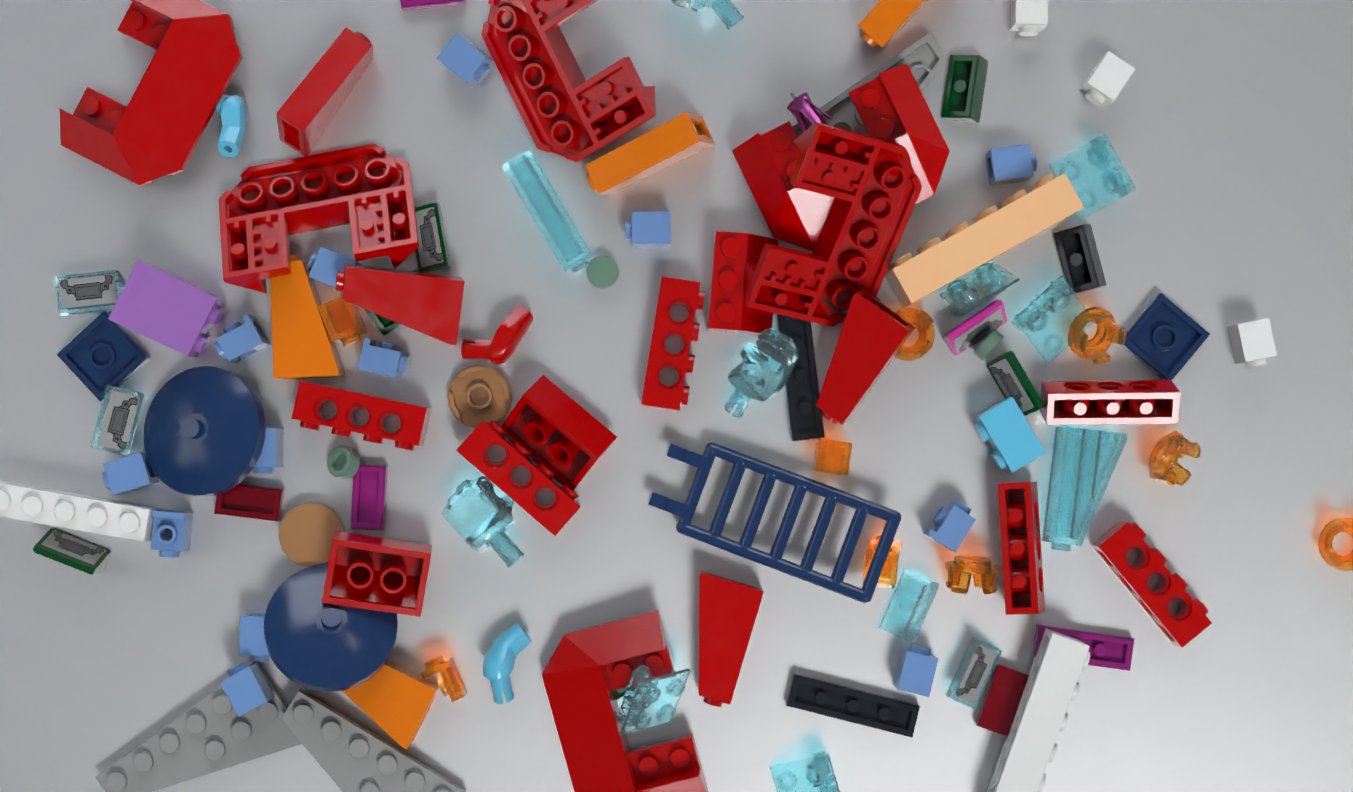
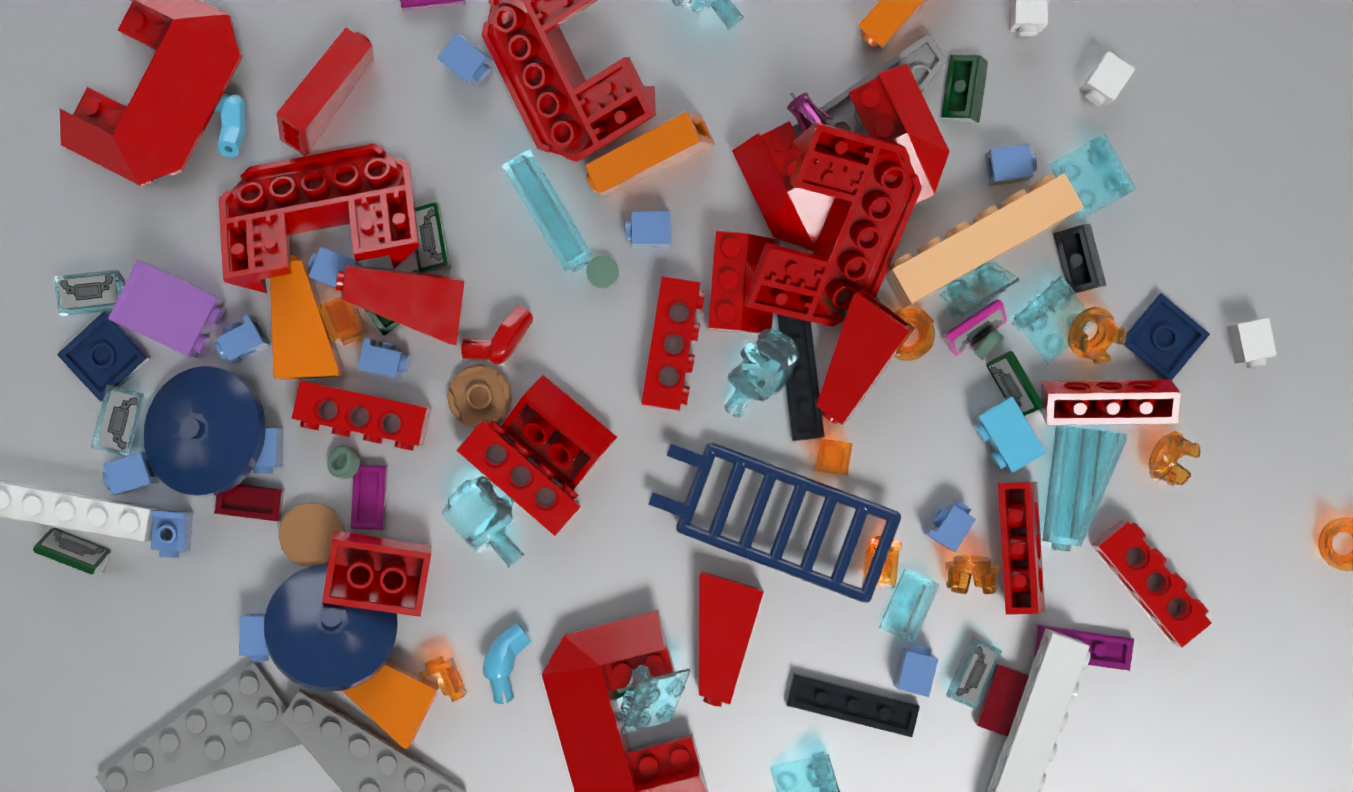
(246, 688): medium blue brick -> none

